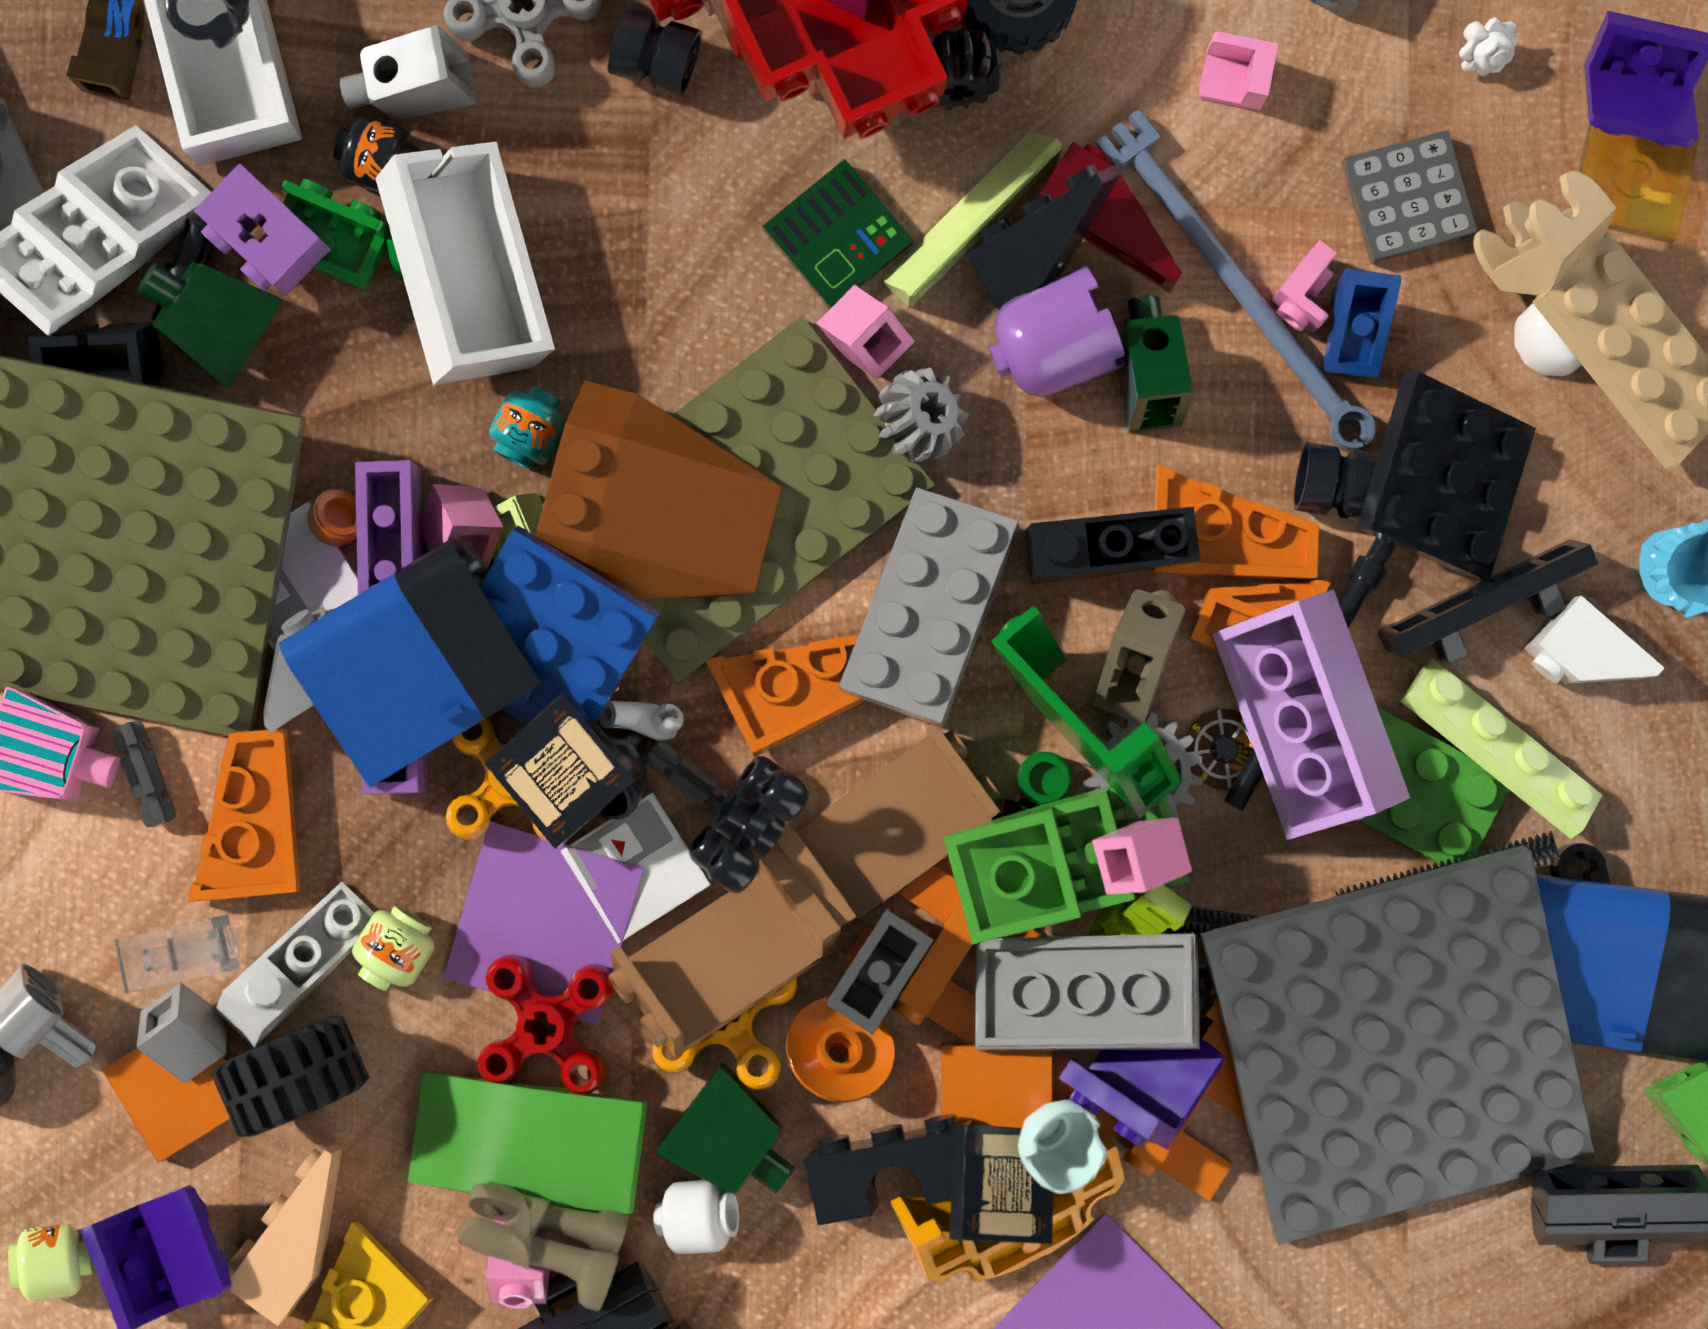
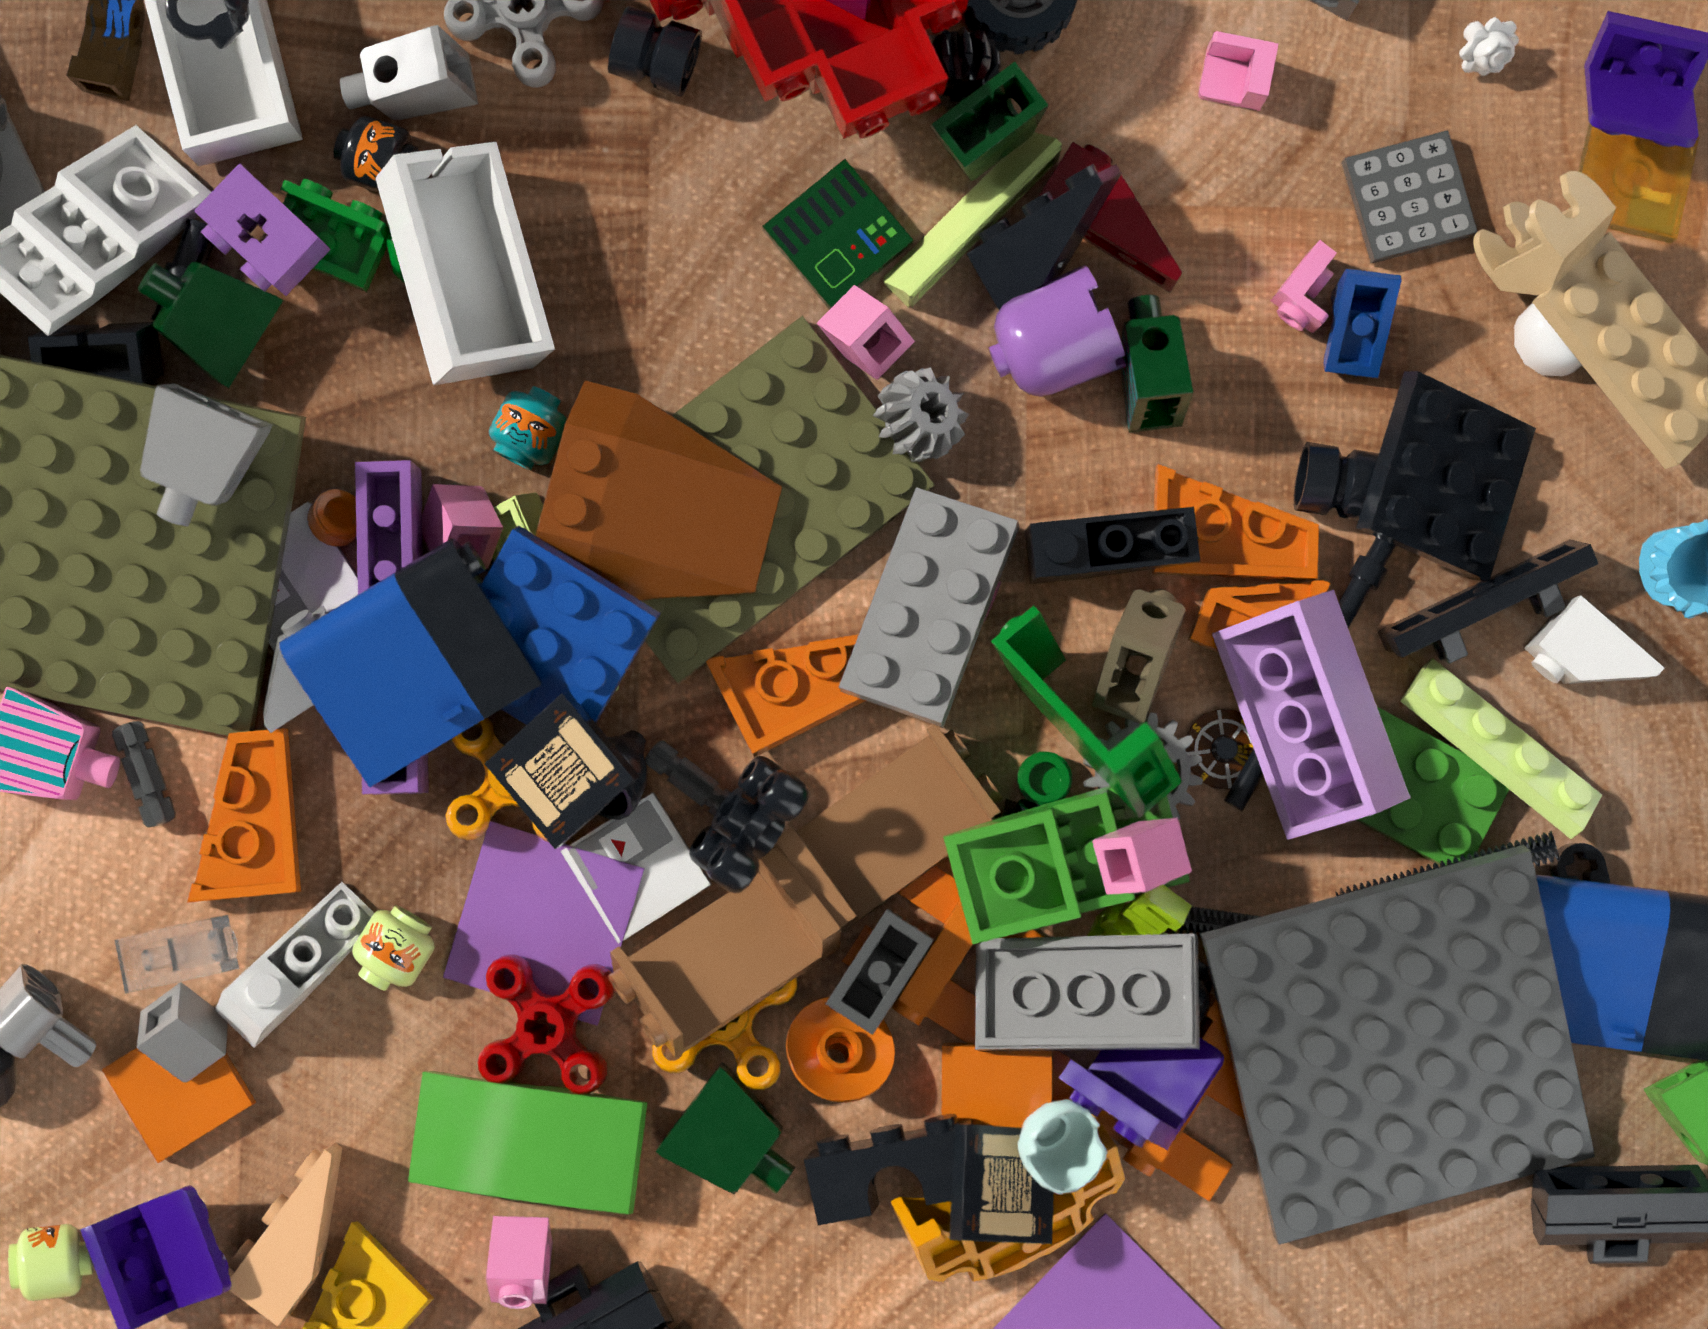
(197, 450): none -> light grey torso
(290, 1076): black tyre -> none
(519, 1245): dark tan piece -> none
(644, 718): white arm -> none
(696, 1217): white head -> none
(986, 124): none -> dark green torso
(1136, 152): sand blue hinge -> none

